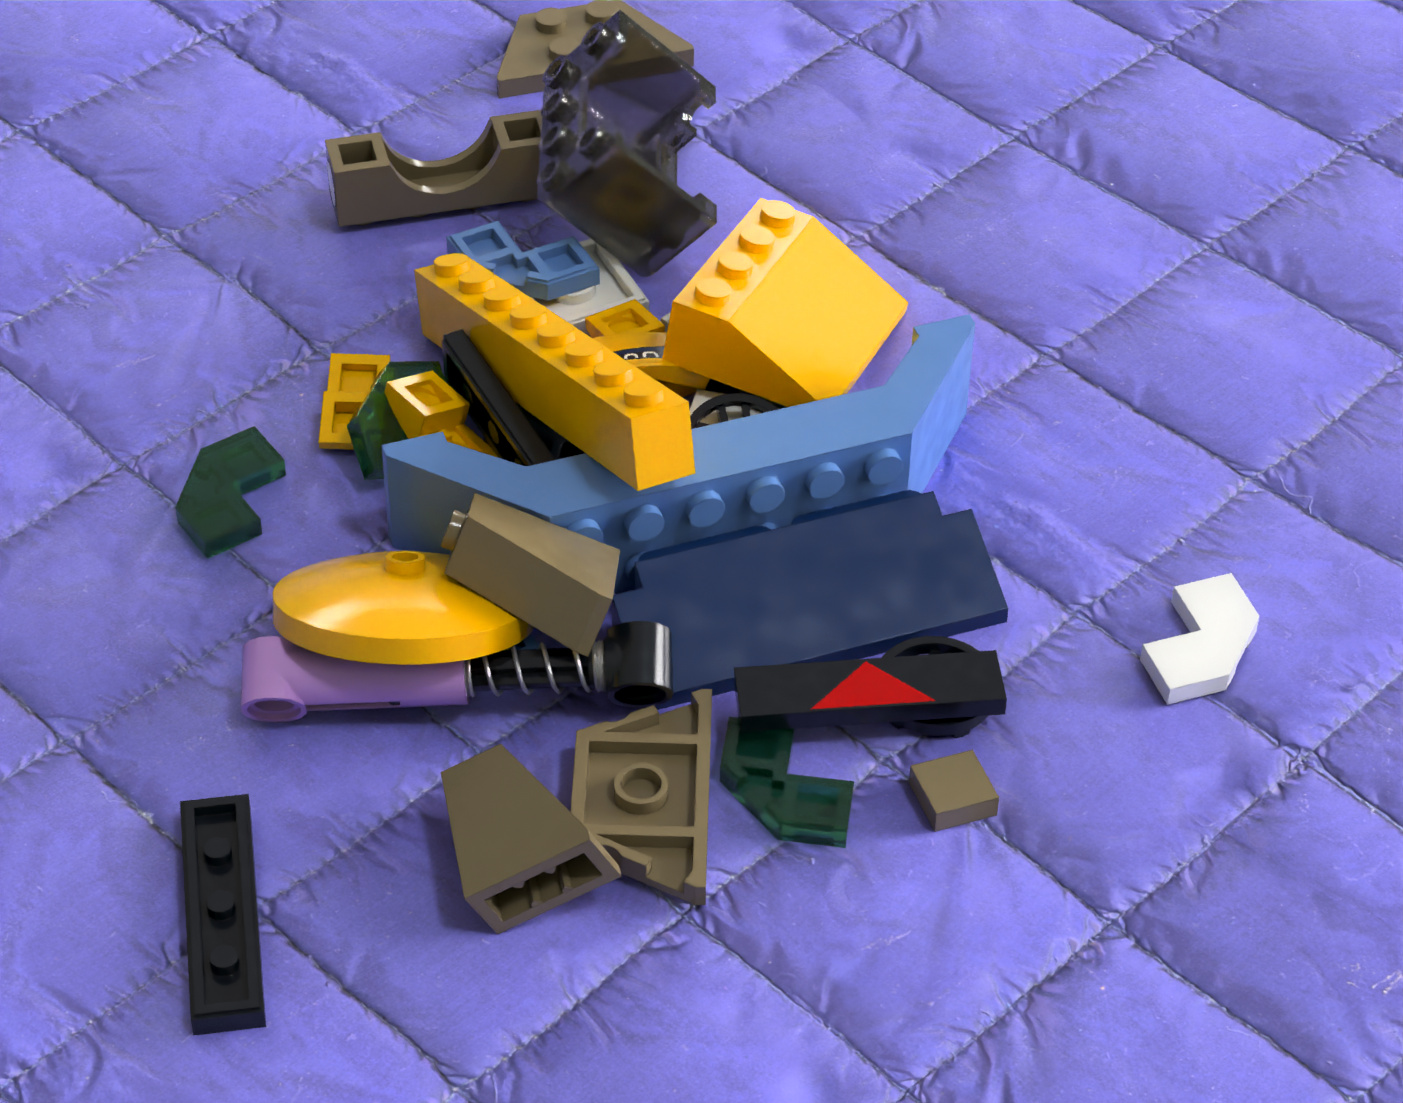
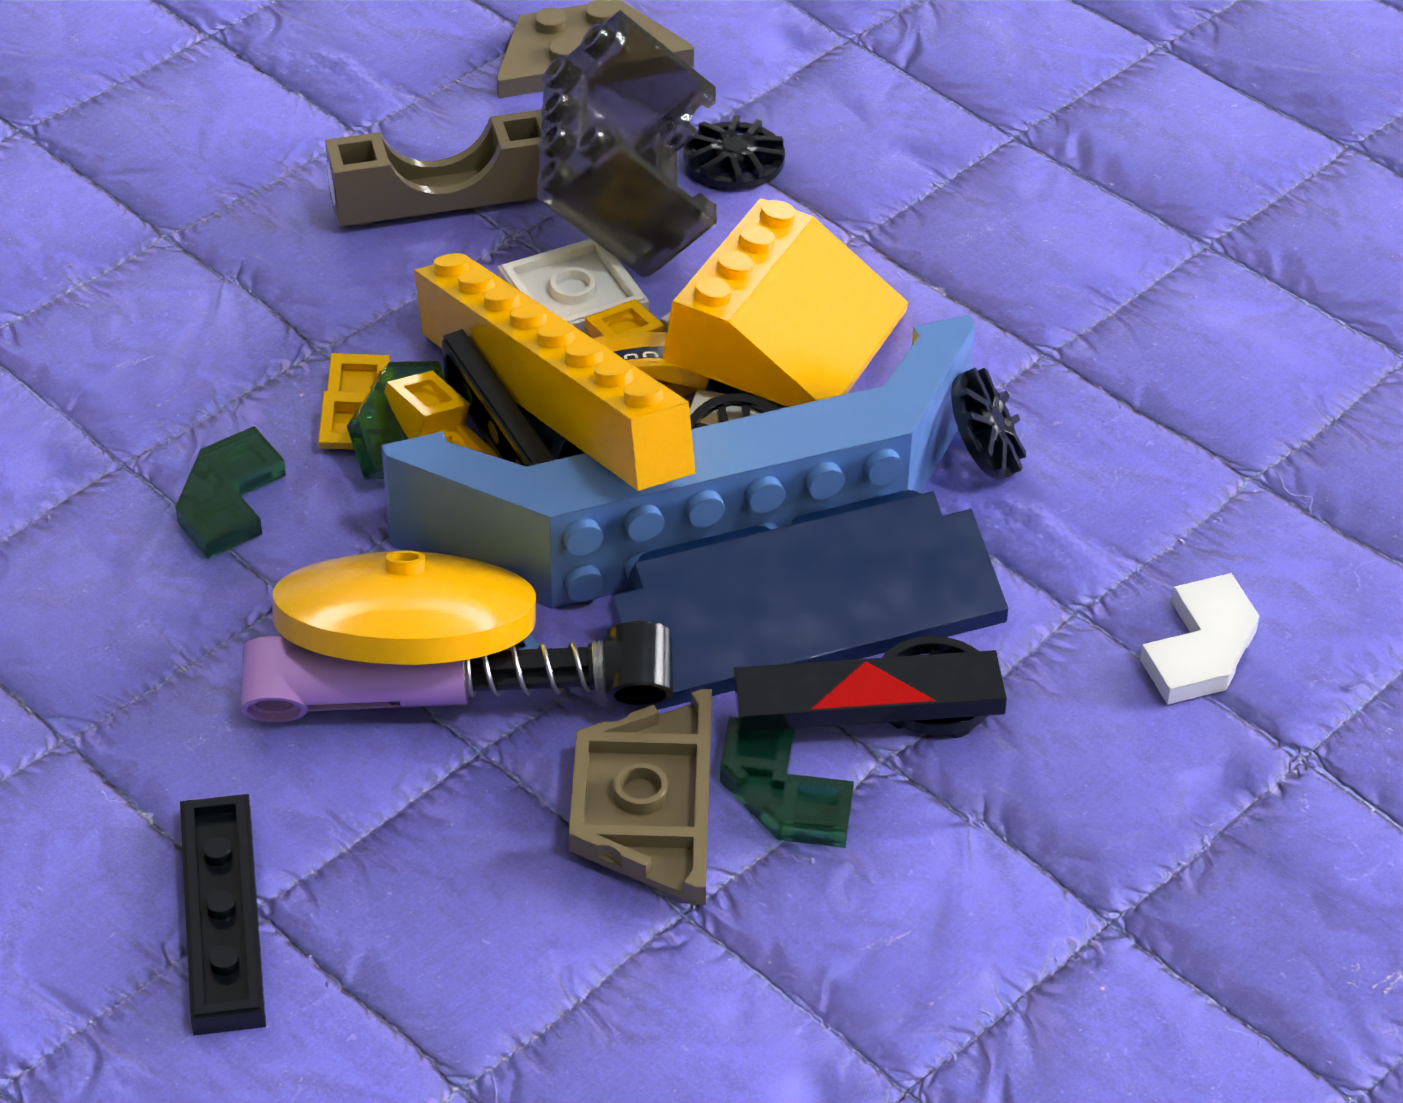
(517, 841): dark tan slope -> none
(533, 569): dark tan slope -> none
(539, 272): medium blue tile -> none
(723, 151): none -> black wheel
(953, 790): dark tan tile -> none
(986, 424): none -> black wheel

